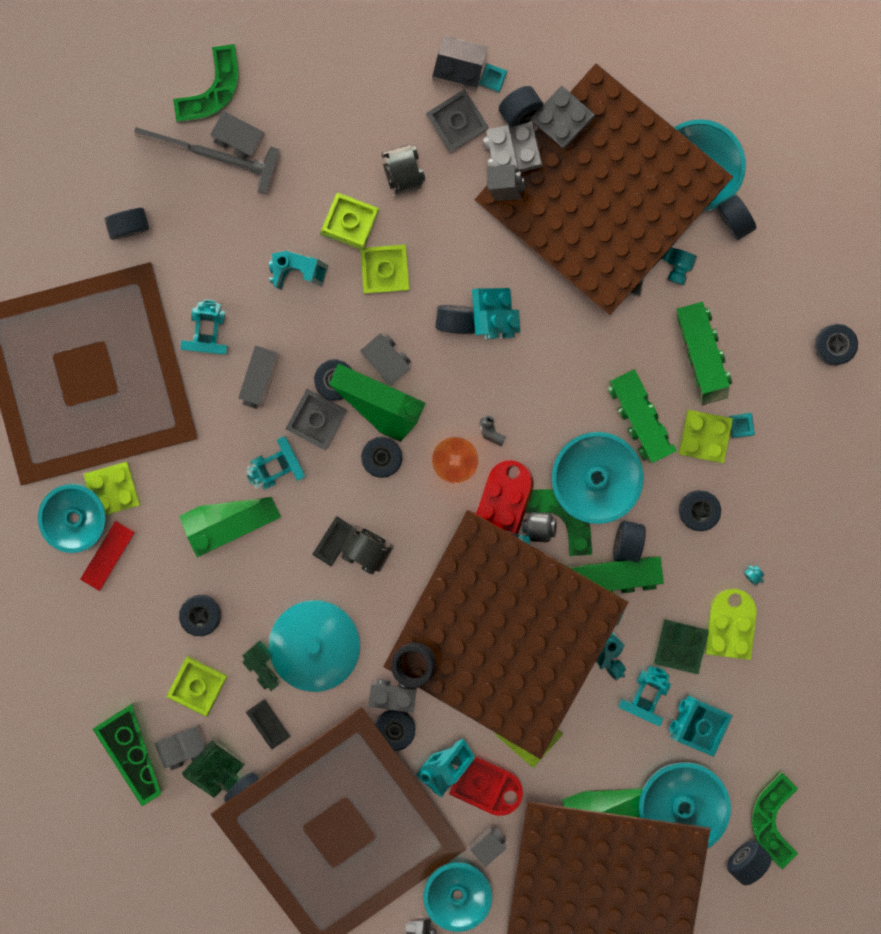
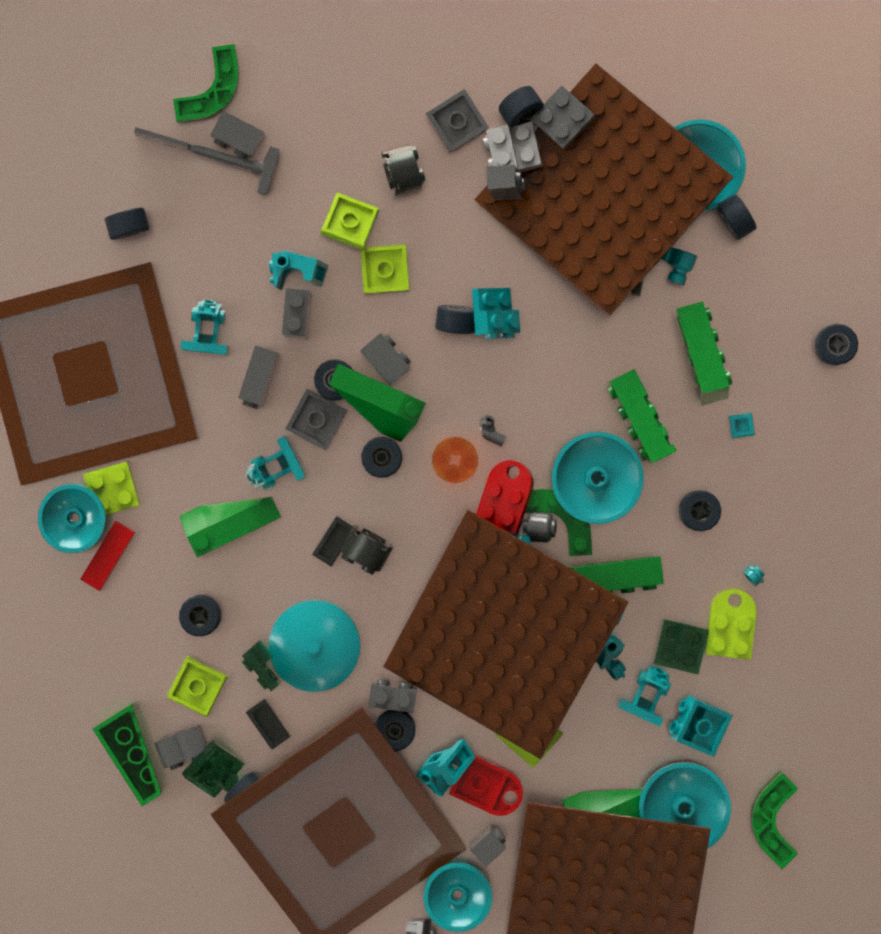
(296, 313): none -> dark grey brick
(429, 657): black tyre -> none
(459, 63): black slope -> none
(493, 78): teal tile -> none
(629, 542): black wheel -> none
(706, 436): lime plate -> none
(749, 863): black wheel -> none

